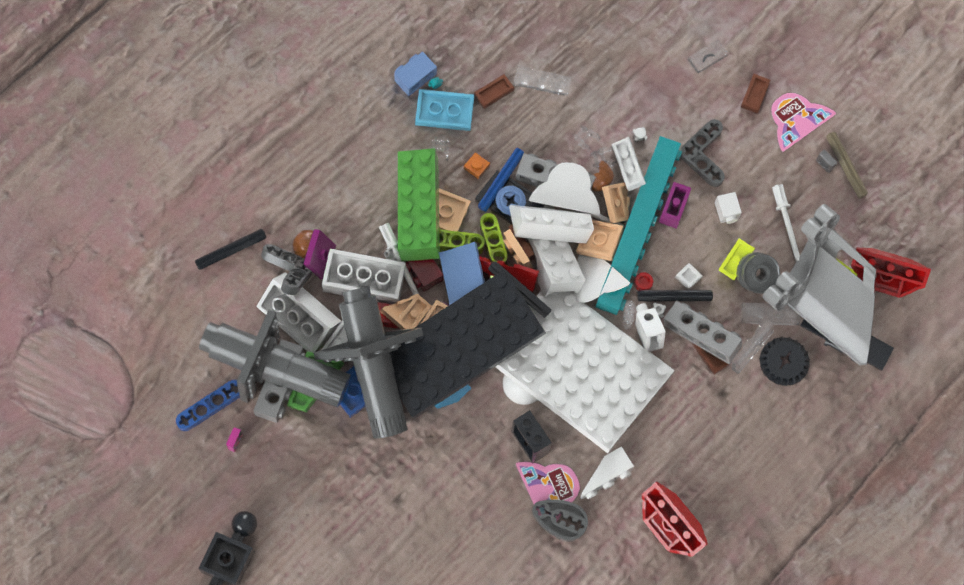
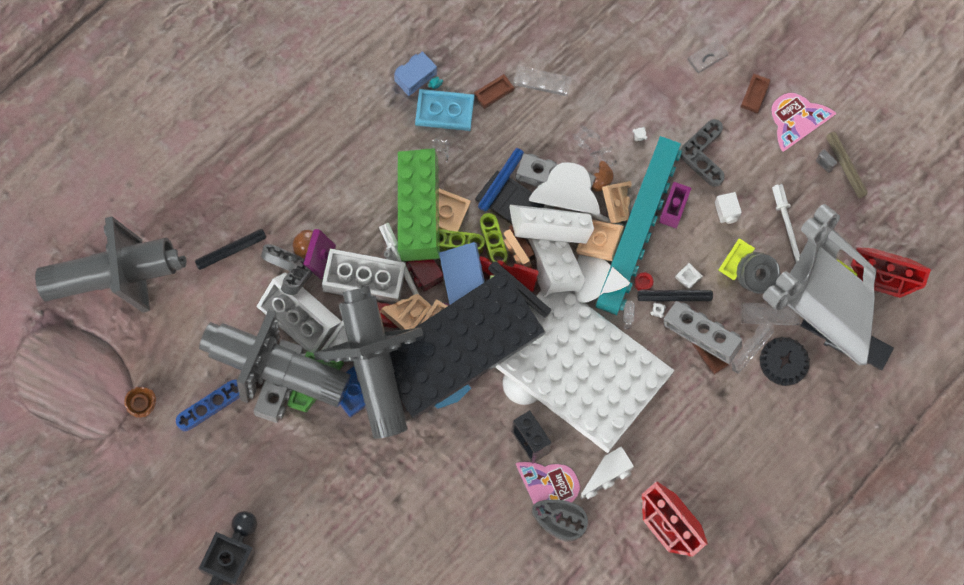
(122, 268): none -> dark grey piece
(140, 401): none -> dark orange hair
(234, 439): dark pink tile -> none
(476, 165): orange plate -> none
(508, 192): medium blue gear -> none
(628, 164): white tile -> none
(649, 328): white torso -> none

